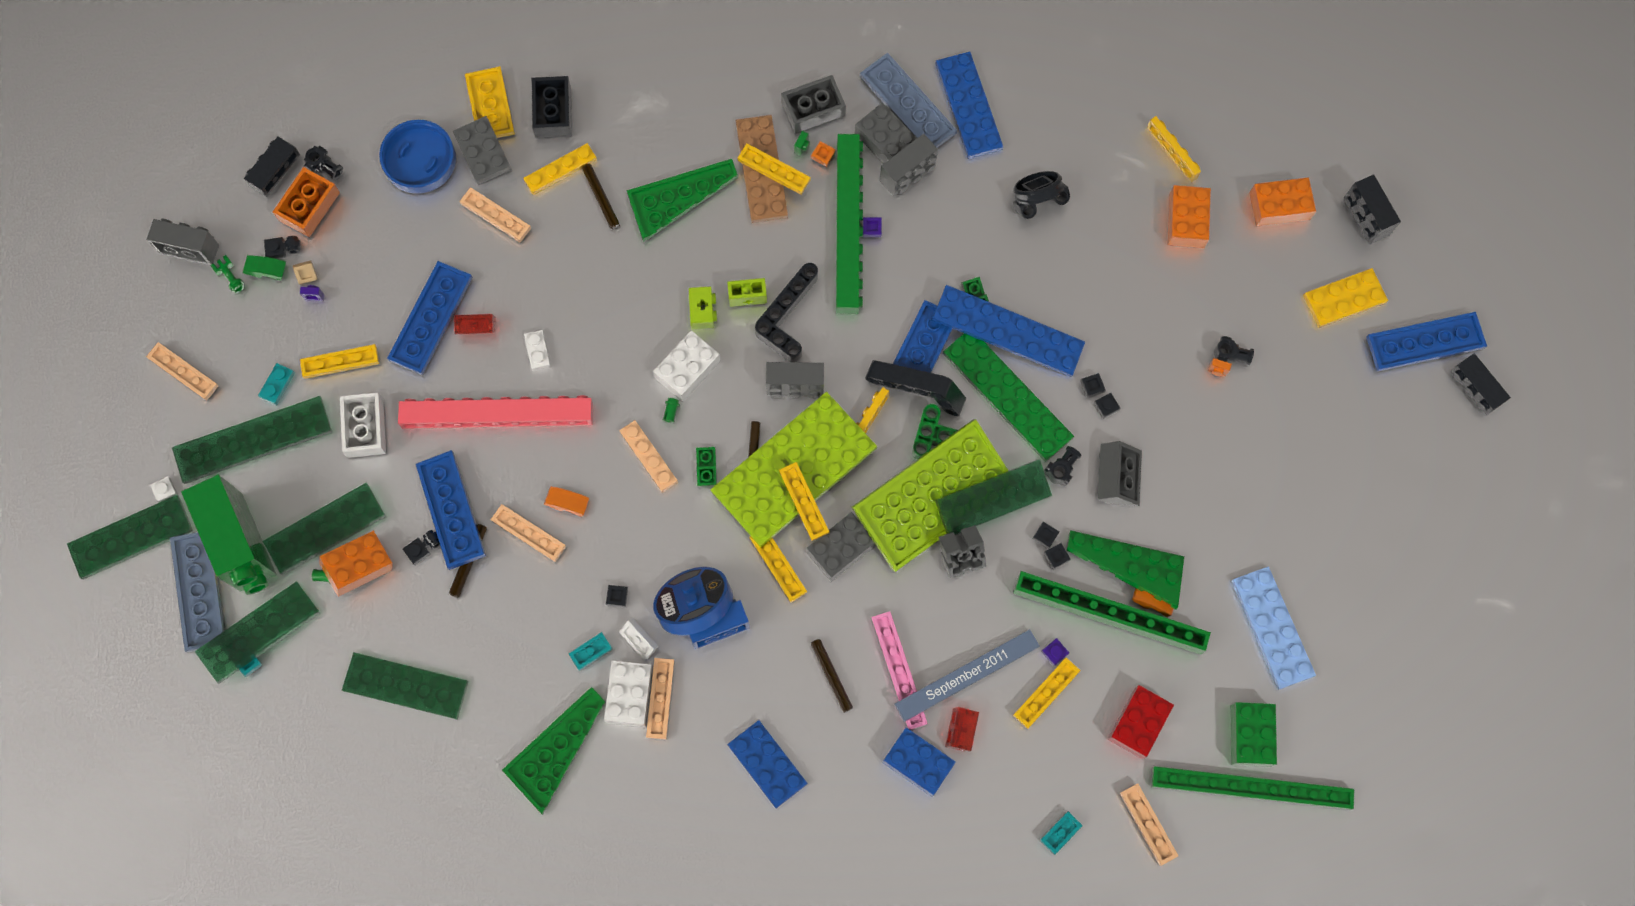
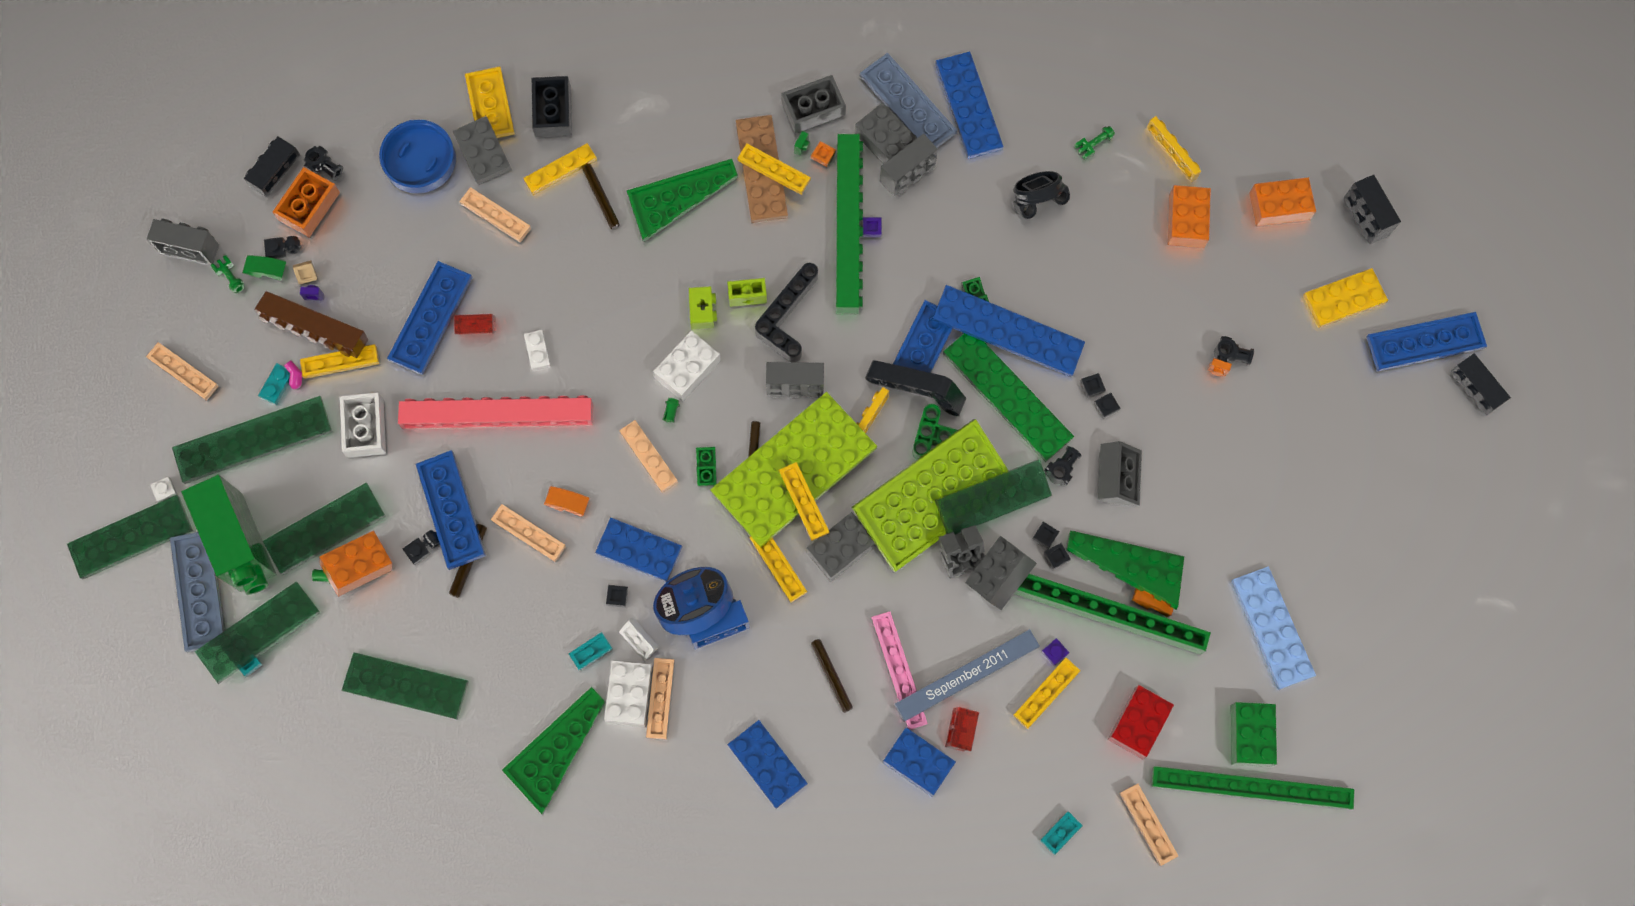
(295, 379): none -> dark pink arm
(311, 324): none -> reddish brown brick
(638, 549): none -> blue plate
(1000, 573): none -> dark grey brick
(1107, 132): none -> green hinge

